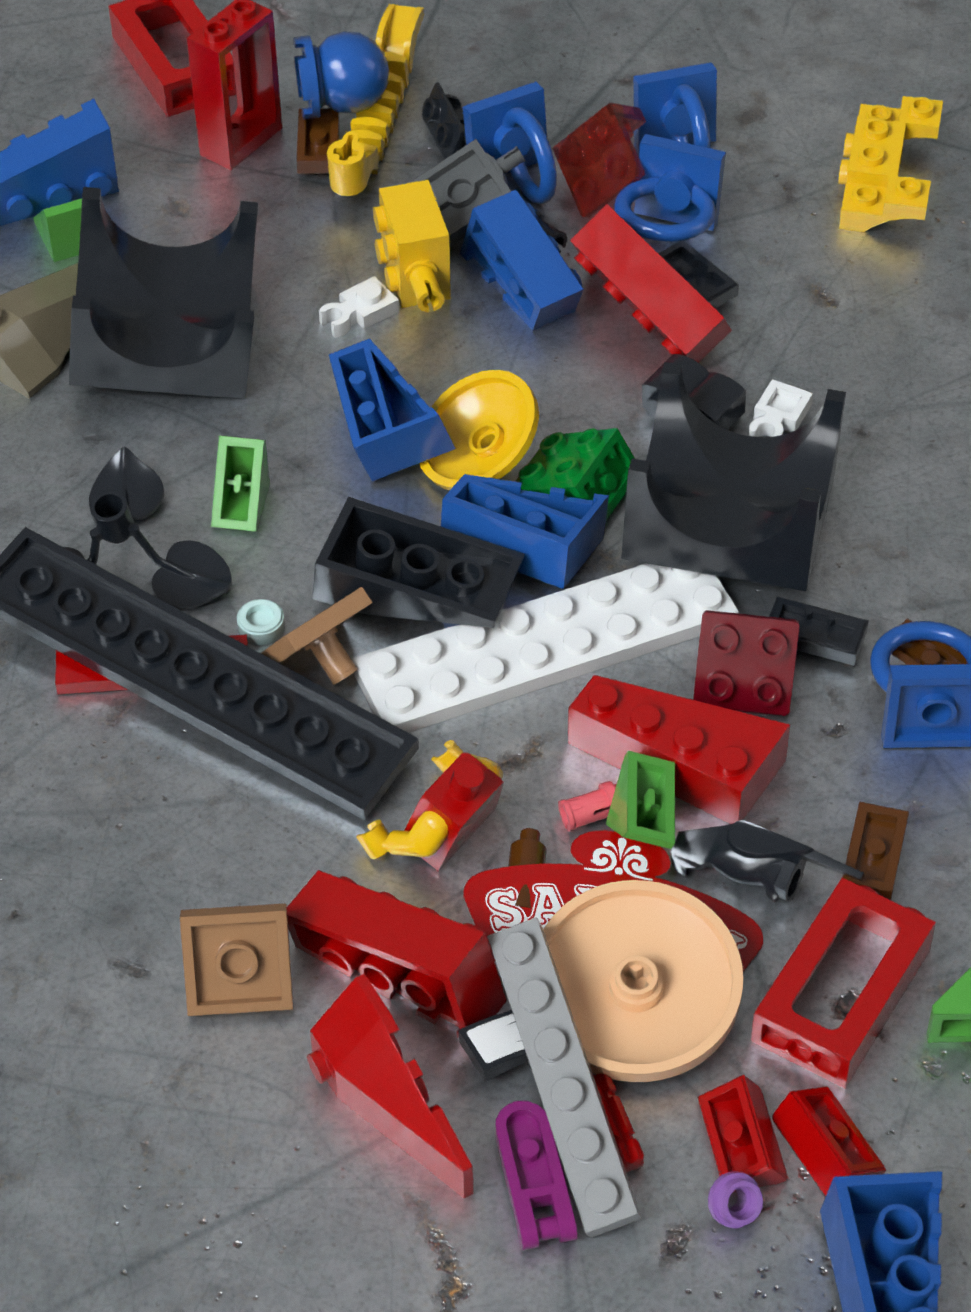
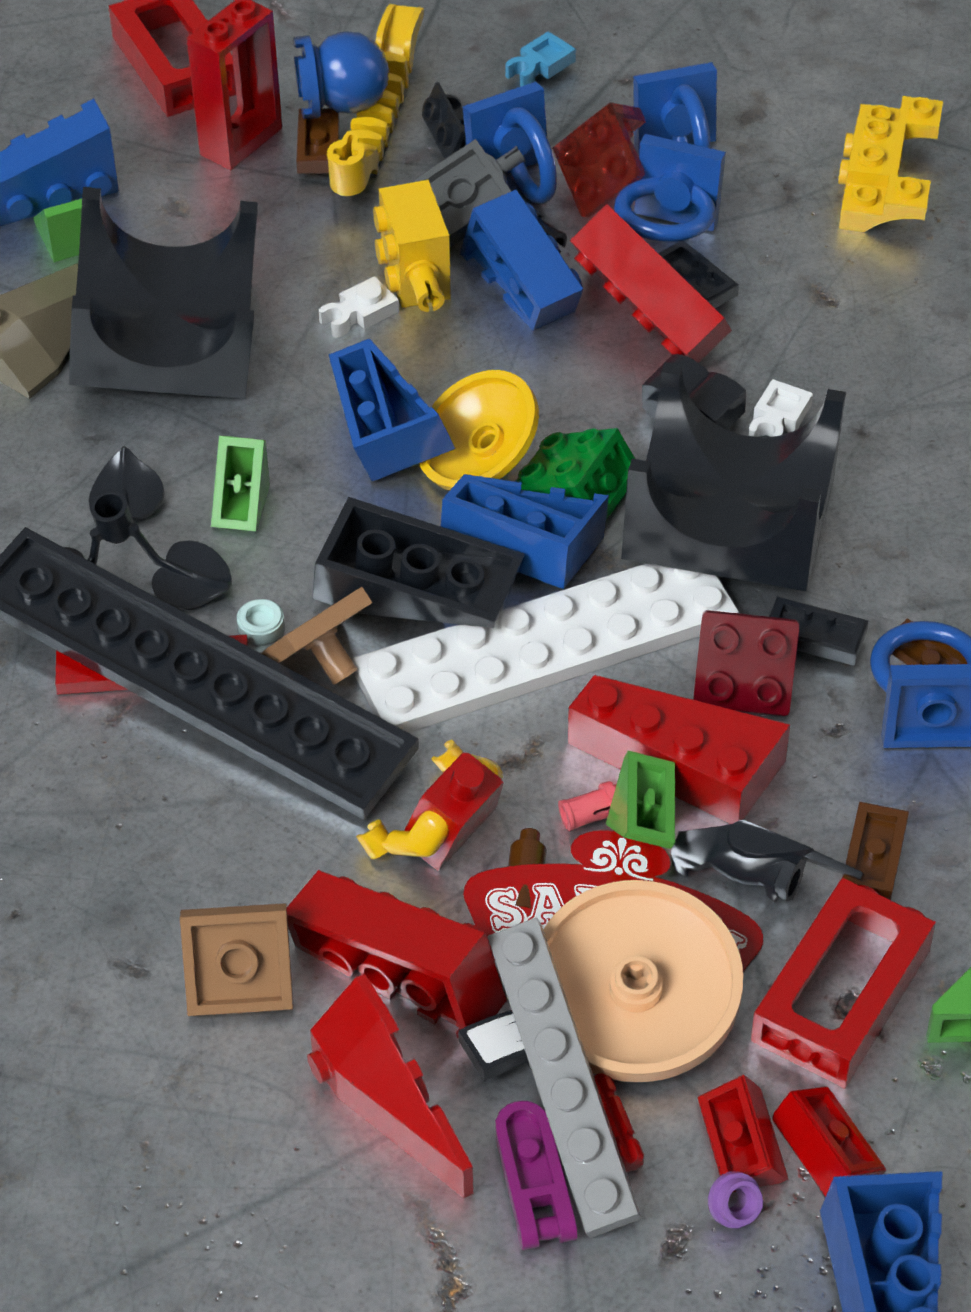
(542, 56): none -> dark azure plate

